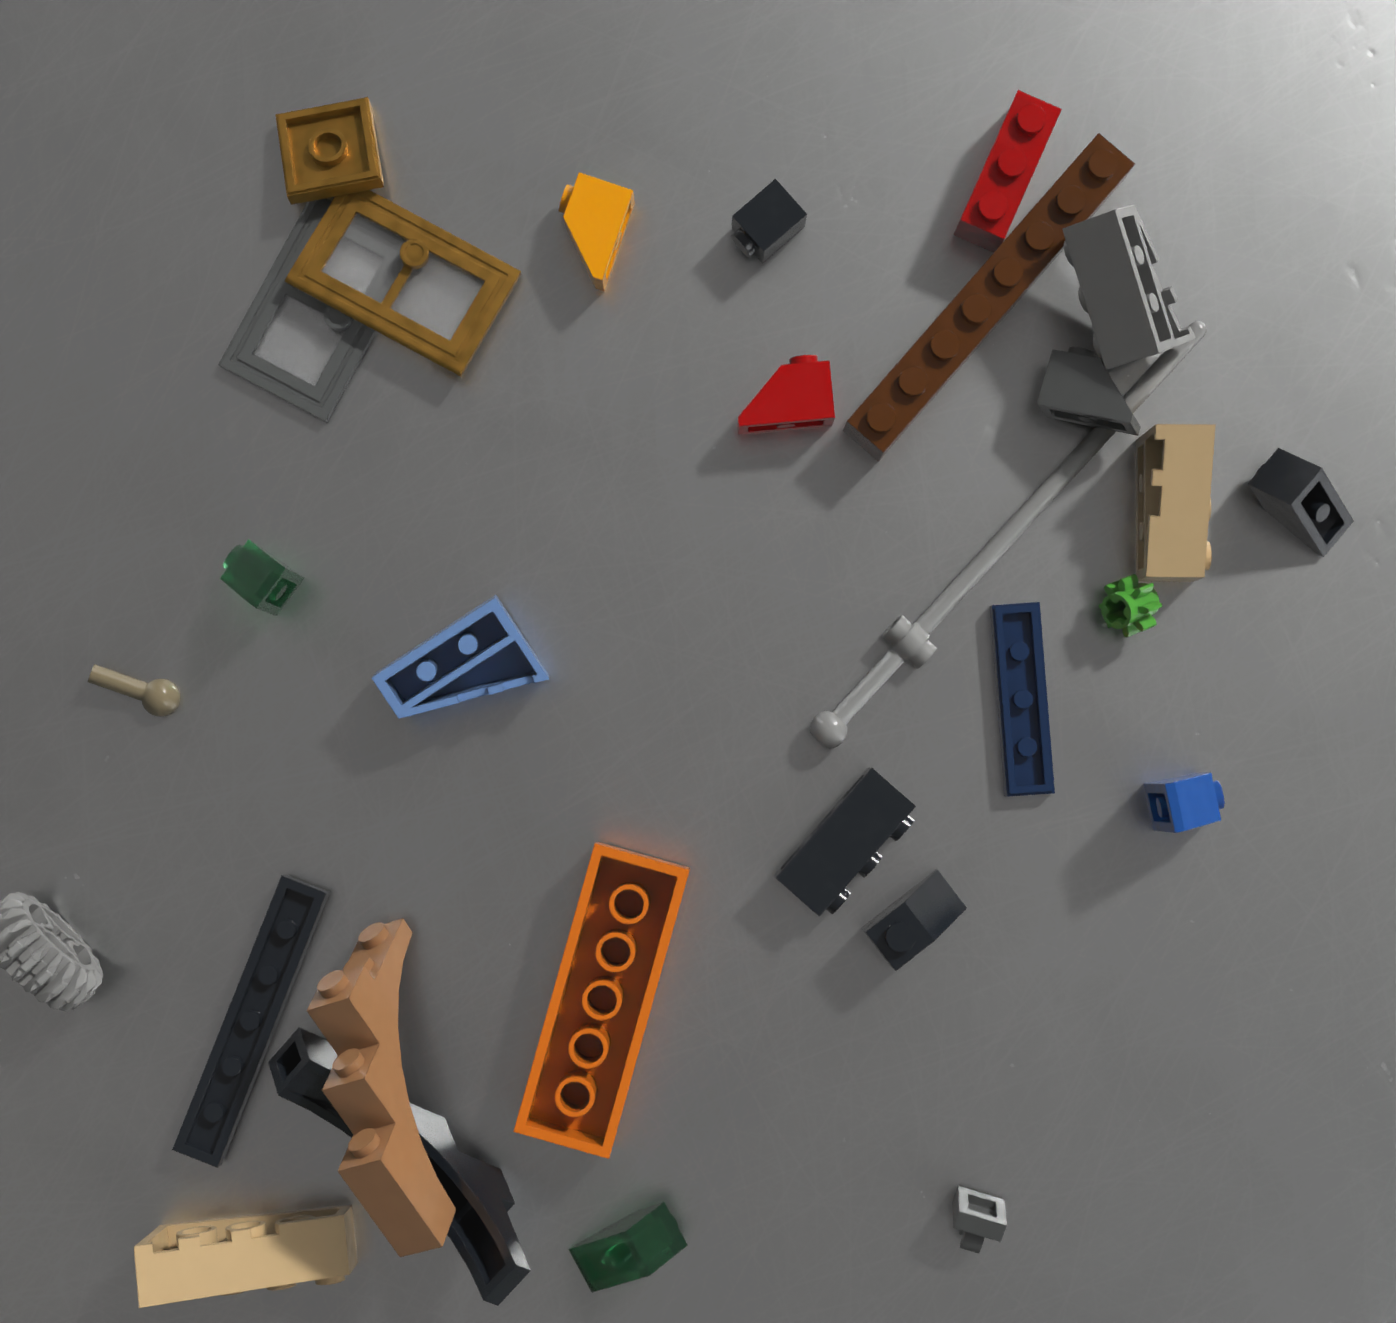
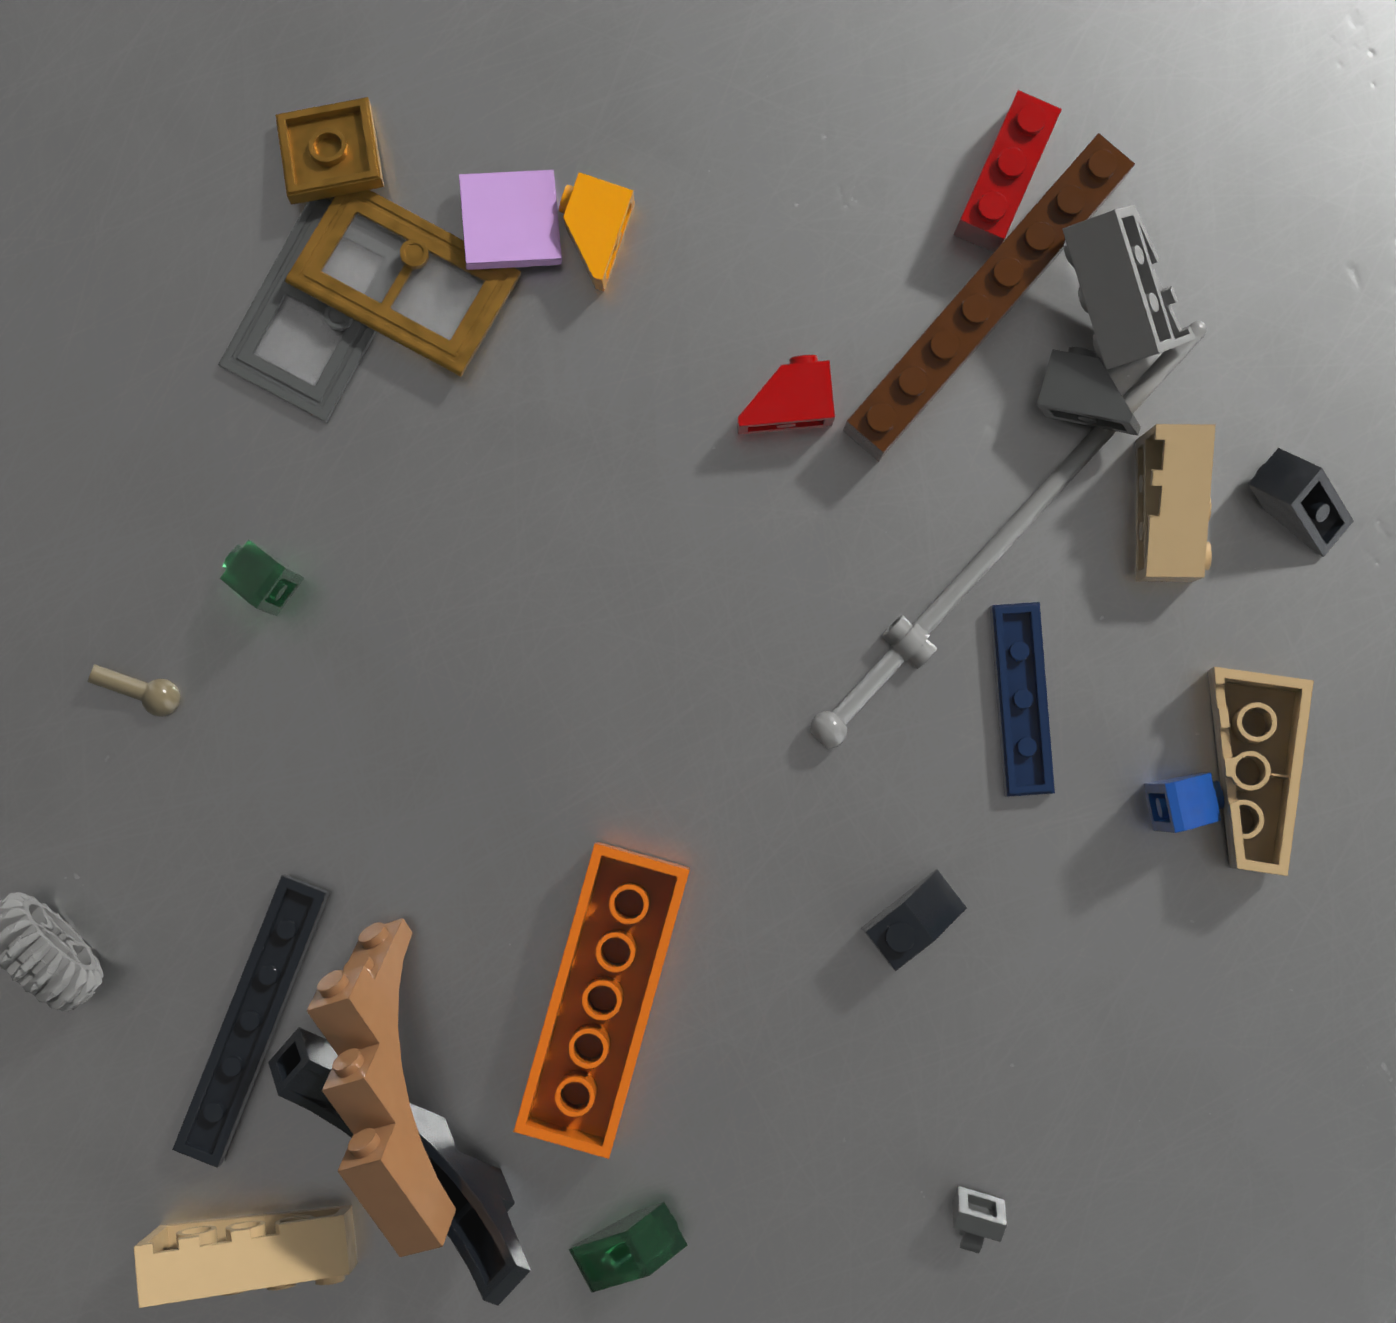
(461, 662): medium blue wedge -> none
(510, 219): none -> lavender tile
(767, 222): black brick -> none
(846, 843): black brick -> none
(1130, 605): bright green gear -> none
(1260, 757): none -> tan wedge

